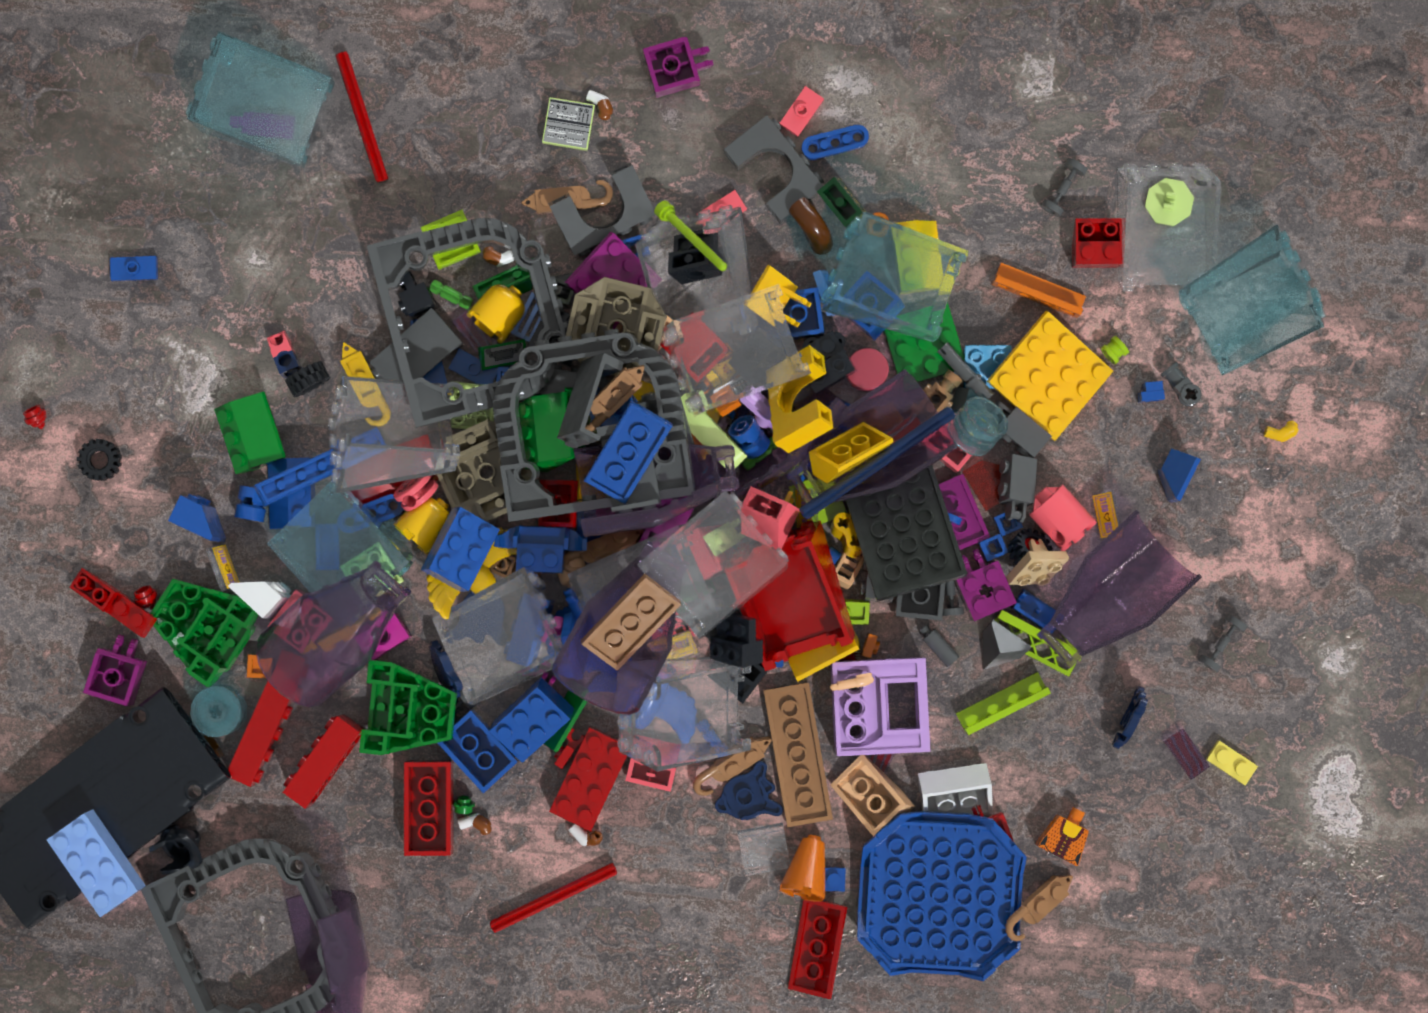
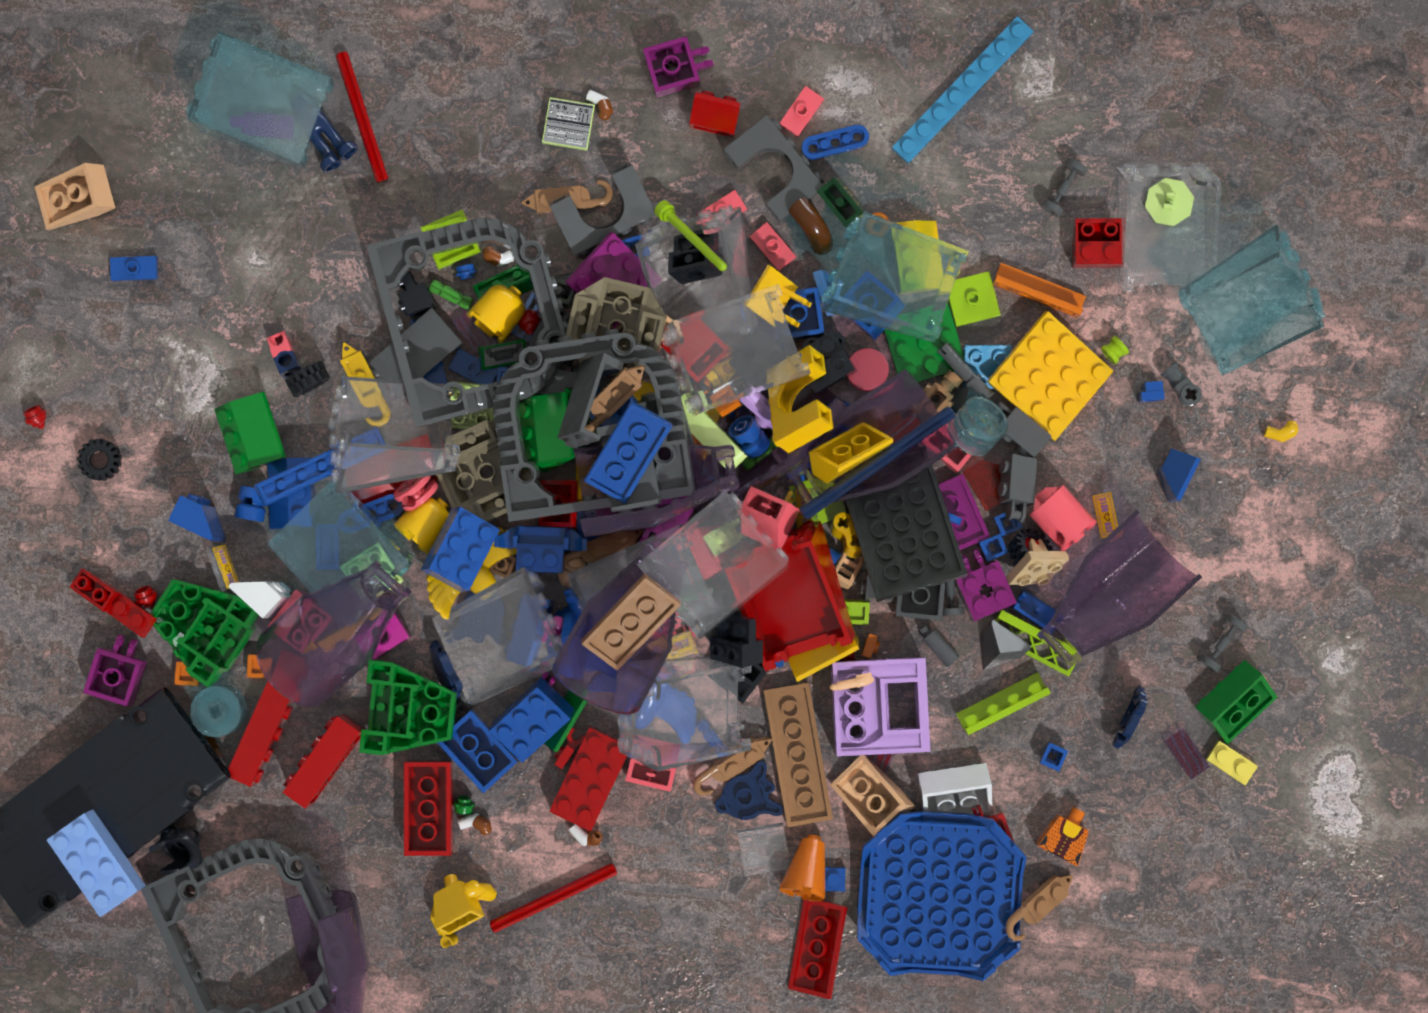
(75, 196): none -> light nougat slope
(182, 676): none -> orange plate
(345, 149): none -> dark blue piece
(458, 906): none -> yellow torso
(465, 271): none -> blue plate
(529, 321): none -> red plate
(715, 114): none -> red slope
(772, 247): none -> coral plate
(962, 90): none -> dark azure plate
(973, 299): none -> lime plate
(1060, 756): none -> blue piece
(1236, 701): none -> green slope

